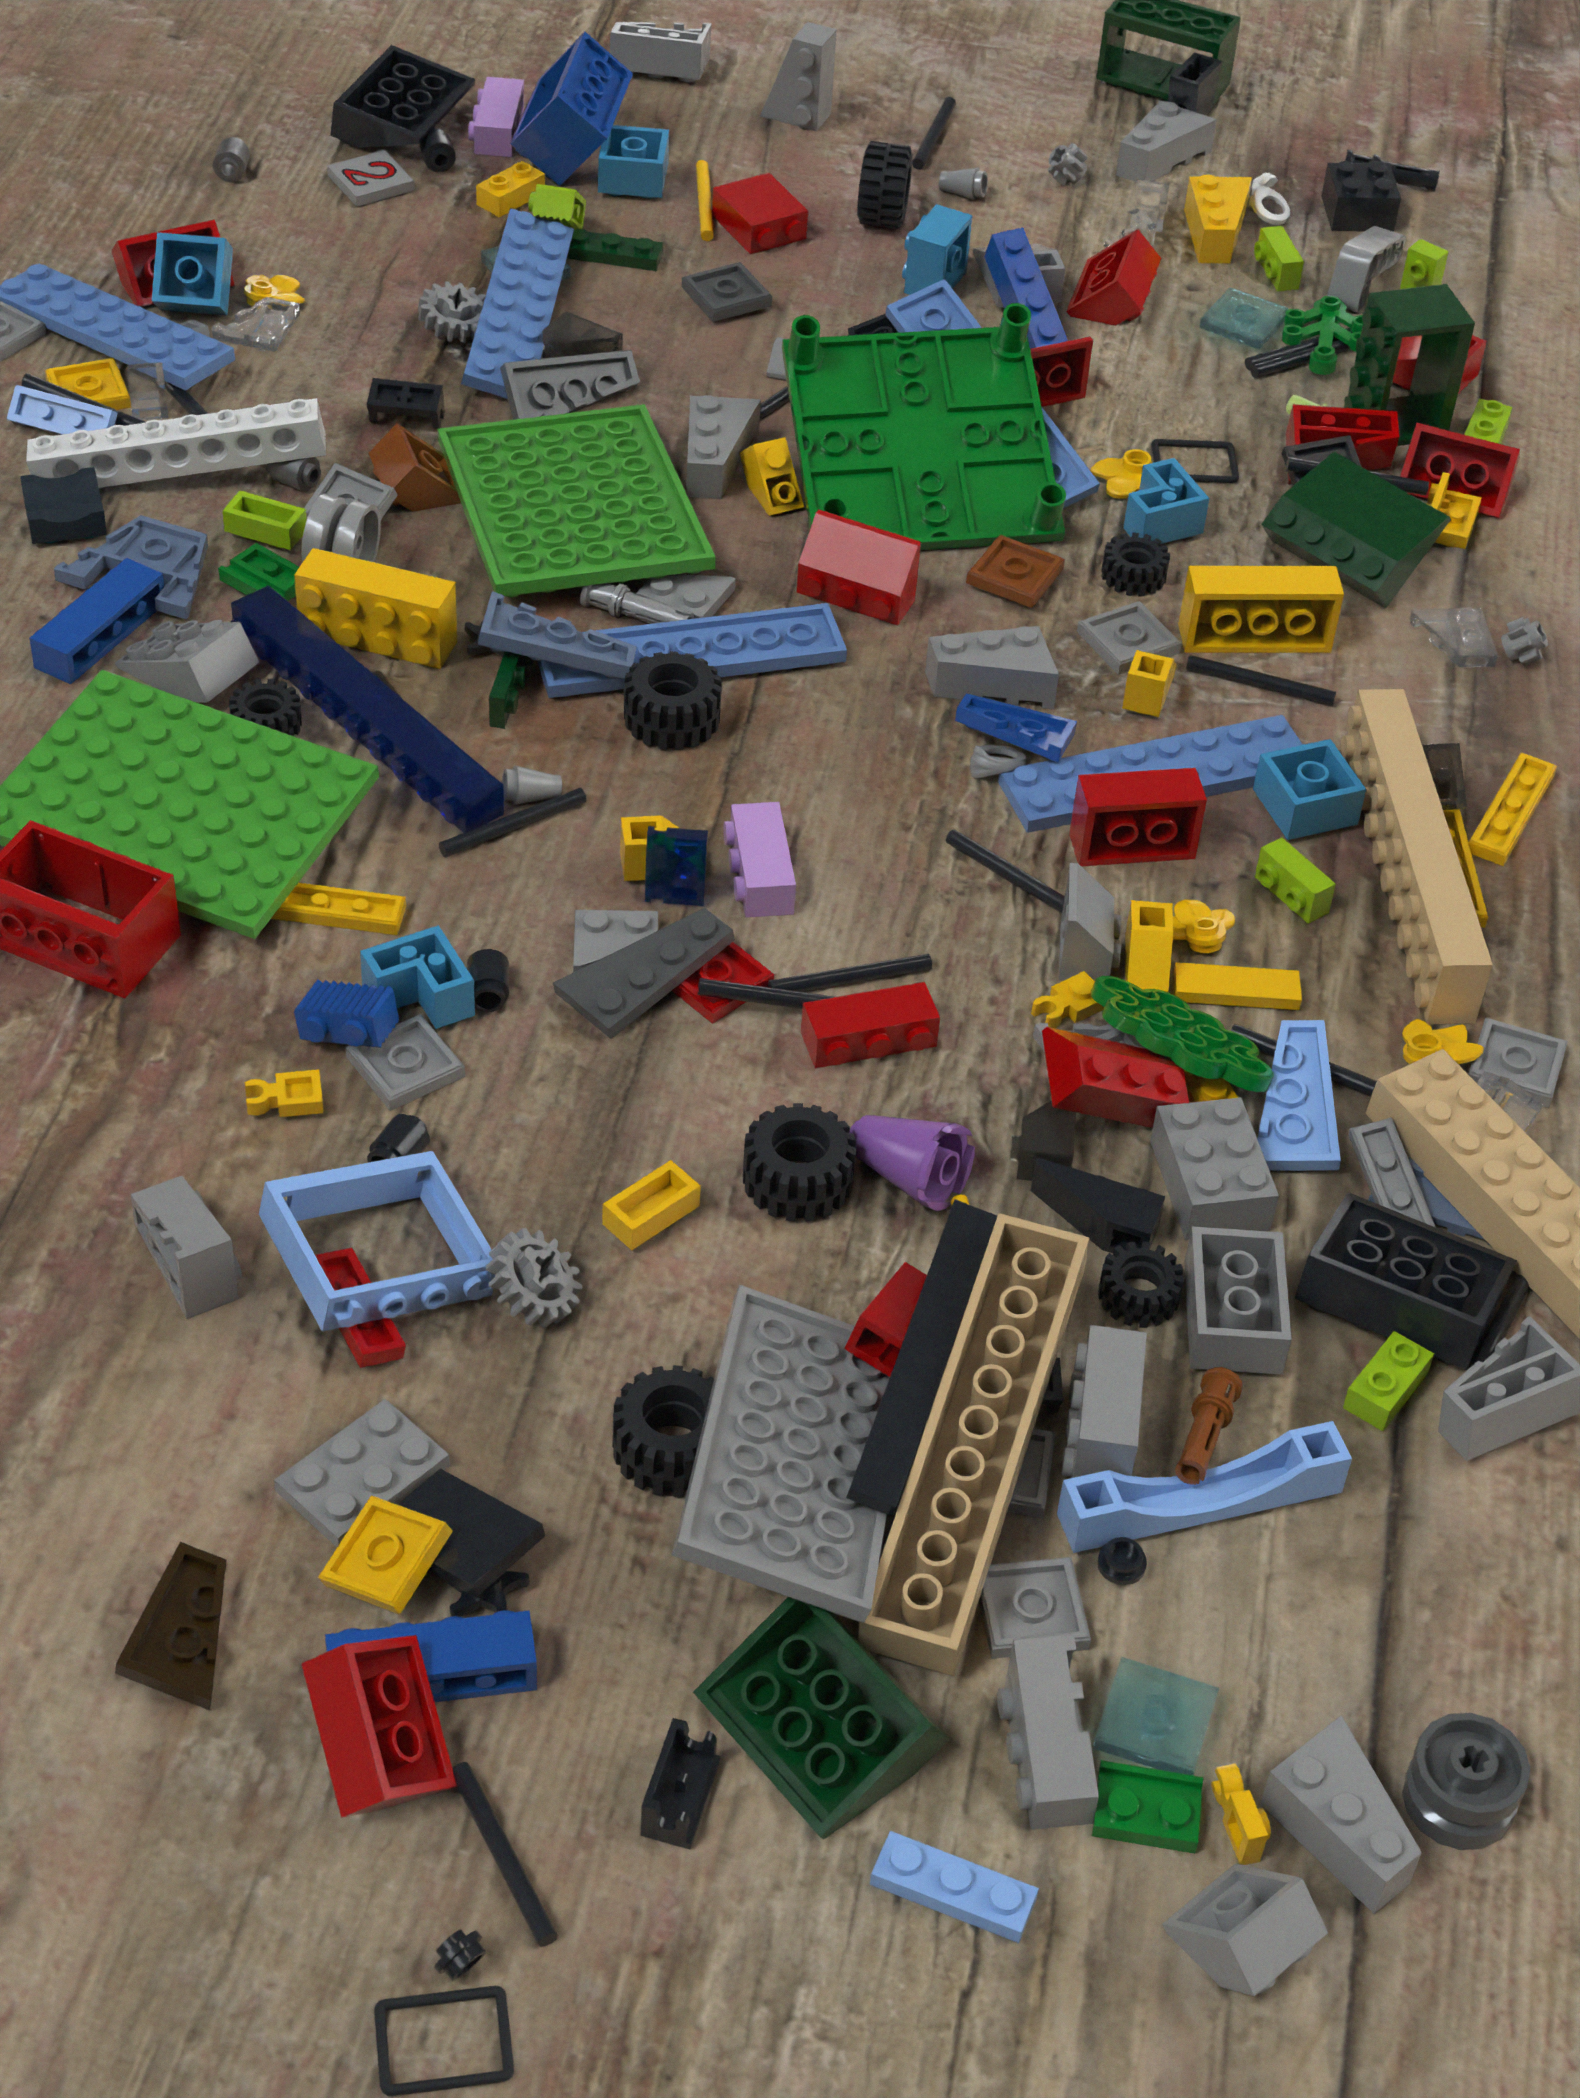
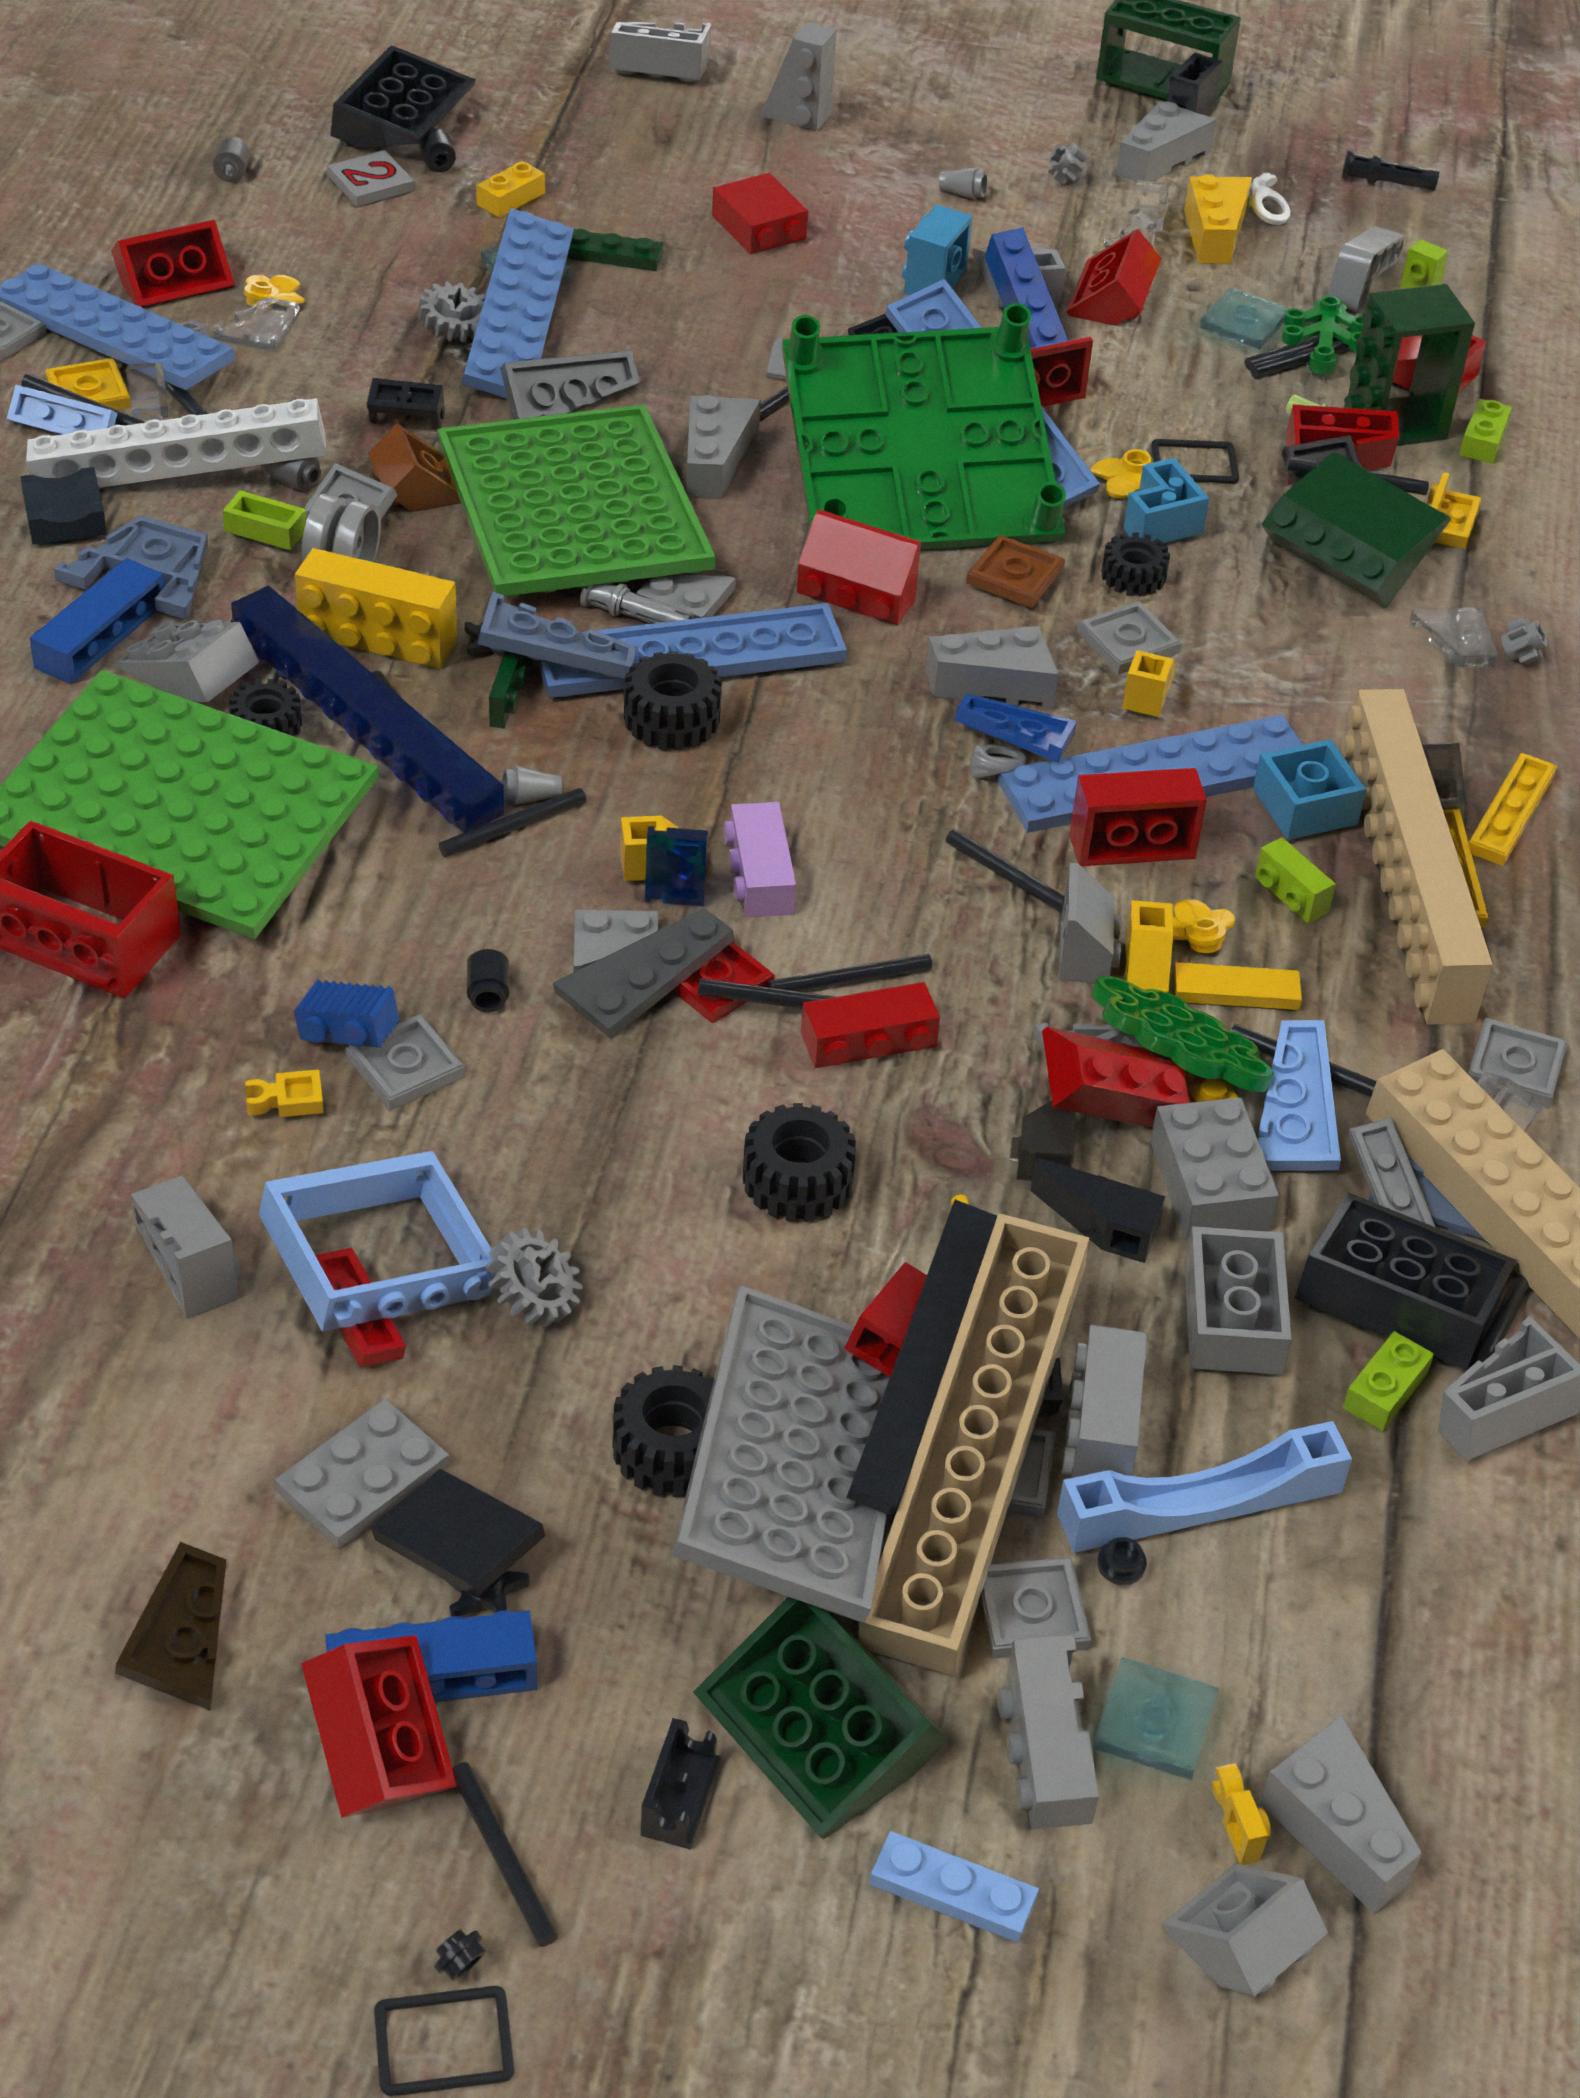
(192, 274): dark azure brick -> none
(259, 568): green plate -> none
(343, 908): yellow tile -> none
(385, 1554): yellow tile -> none
(400, 1137): black brick -> none
(422, 970): dark azure brick -> none
(497, 116): lavender brick -> none
(558, 205): lime brick -> none
(572, 109): blue hose -> none
(578, 336): clear smoke slope -> none
(634, 162): dark azure brick -> none
(651, 1205): yellow piece -> none
(704, 200): yellow bar -> none
(726, 291): dark grey plate -> none
(772, 476): yellow slope -> none
(884, 184): black tyre -> none
(916, 1156): medium lavender cone -> none
(933, 133): black bar -> none
(1068, 999): yellow plate -> none
(1136, 1303): black tyre -> none
(1148, 1807): green plate -> none
(1211, 1413): dark orange pin -> none
(1260, 609): yellow brick -> none
(1261, 680): black bar -> none
(1279, 258): lime piece -> none
(1360, 196): black brick -> none
(1424, 1041): yellow plate -> none
(1465, 1781): dark grey wheel -> none
(1473, 465): red slope -> none

